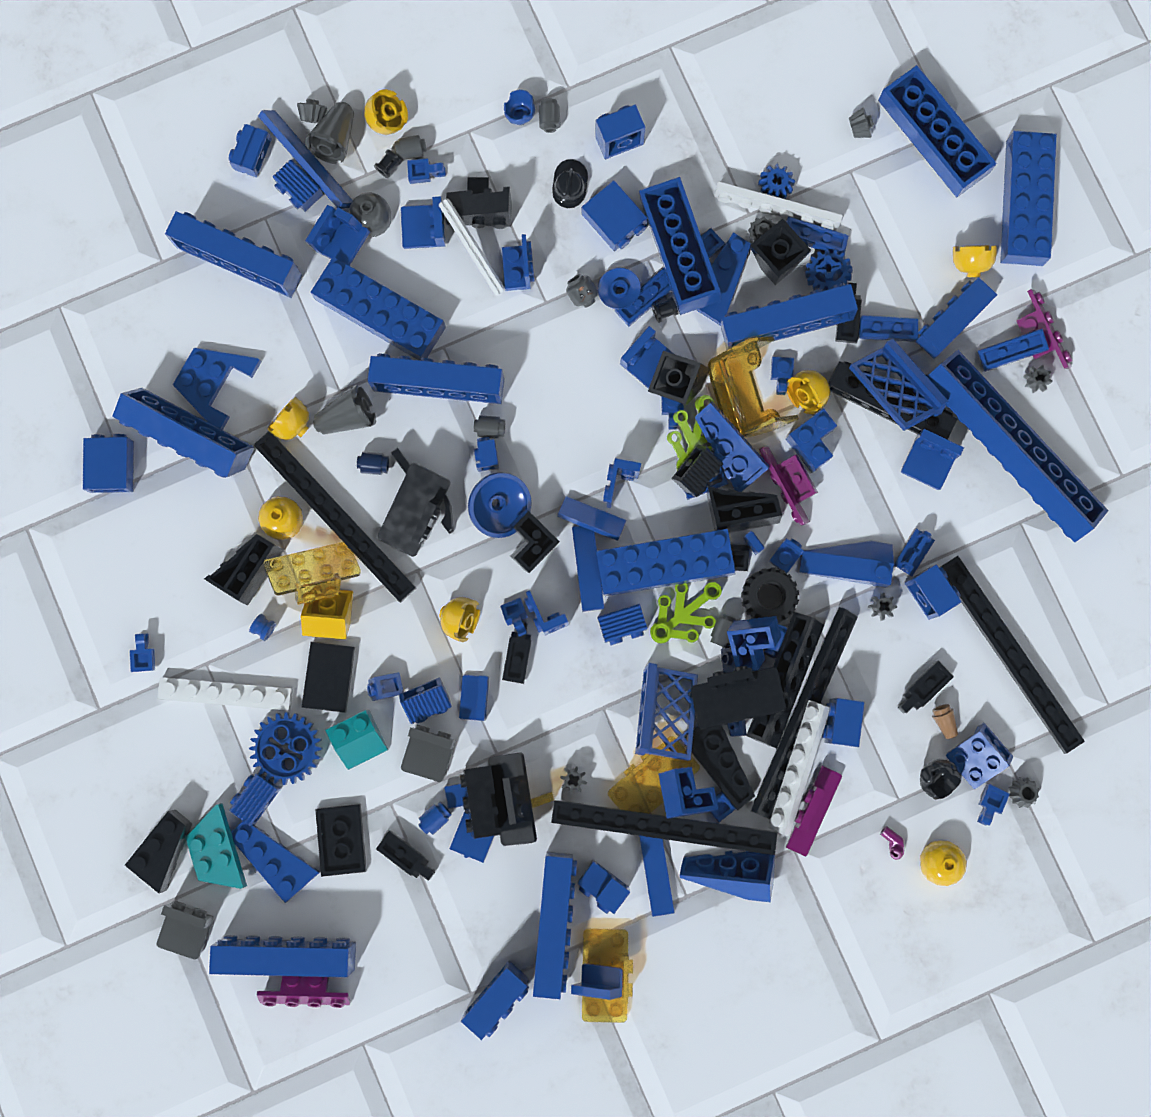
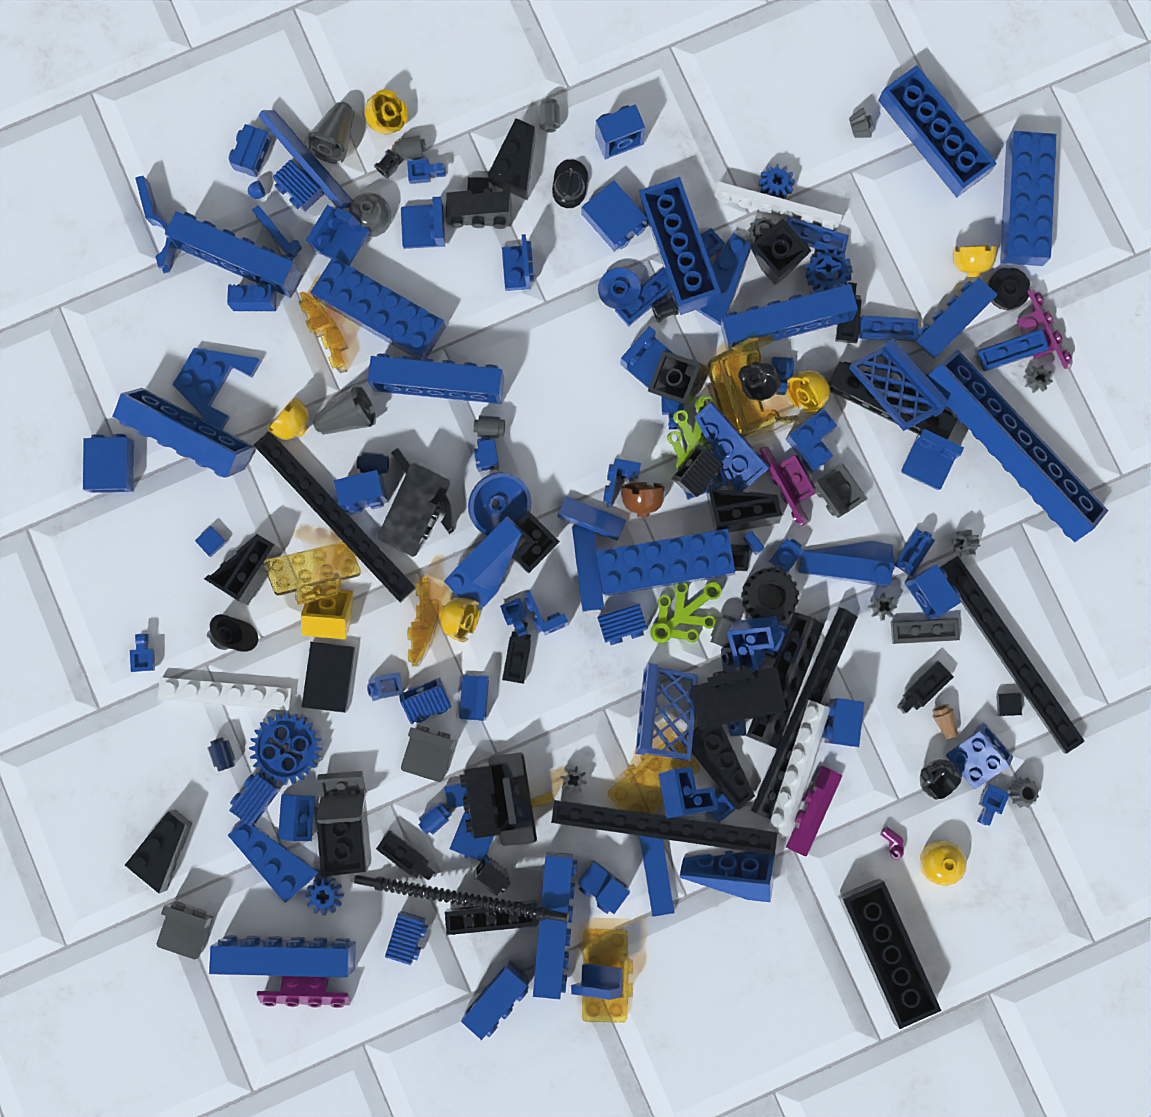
(166, 256): none -> blue piece
(210, 541): none -> blue tile
(215, 851): teal wing -> none
(221, 754): none -> dark blue brick
(232, 634): none -> black piece
(251, 297): none -> blue brick
(256, 190): none -> blue hinge
(262, 627): blue wheel -> none
(280, 518): yellow cylinder -> none
(291, 249): none -> blue hinge
(296, 817): none -> blue panel
(311, 111): dark grey piece -> none
(320, 902): none -> blue gear
(323, 325): none -> clear yellow slope
(341, 797): none -> dark grey bracket
(357, 739): teal slope -> none
(361, 492): none -> blue brick
(406, 937): none -> blue brick
(423, 632): none -> clear yellow slope
(471, 246): white axle -> none
(472, 920): none -> black brick
(484, 568): none -> blue wedge
(492, 875): none -> black brick
(515, 159): none -> black wedge
(519, 107): blue hair -> none
(540, 912): none -> black hose
(581, 290): dark grey head -> none
(642, 498): none -> dark orange cylinder
(759, 381): none -> black hair
(839, 491): none -> dark grey bracket
(889, 953): none -> black brick
(925, 631): none -> dark grey tile
(965, 543): none -> dark grey gear
(1009, 704): none -> black tile
(1011, 288): none -> black tile

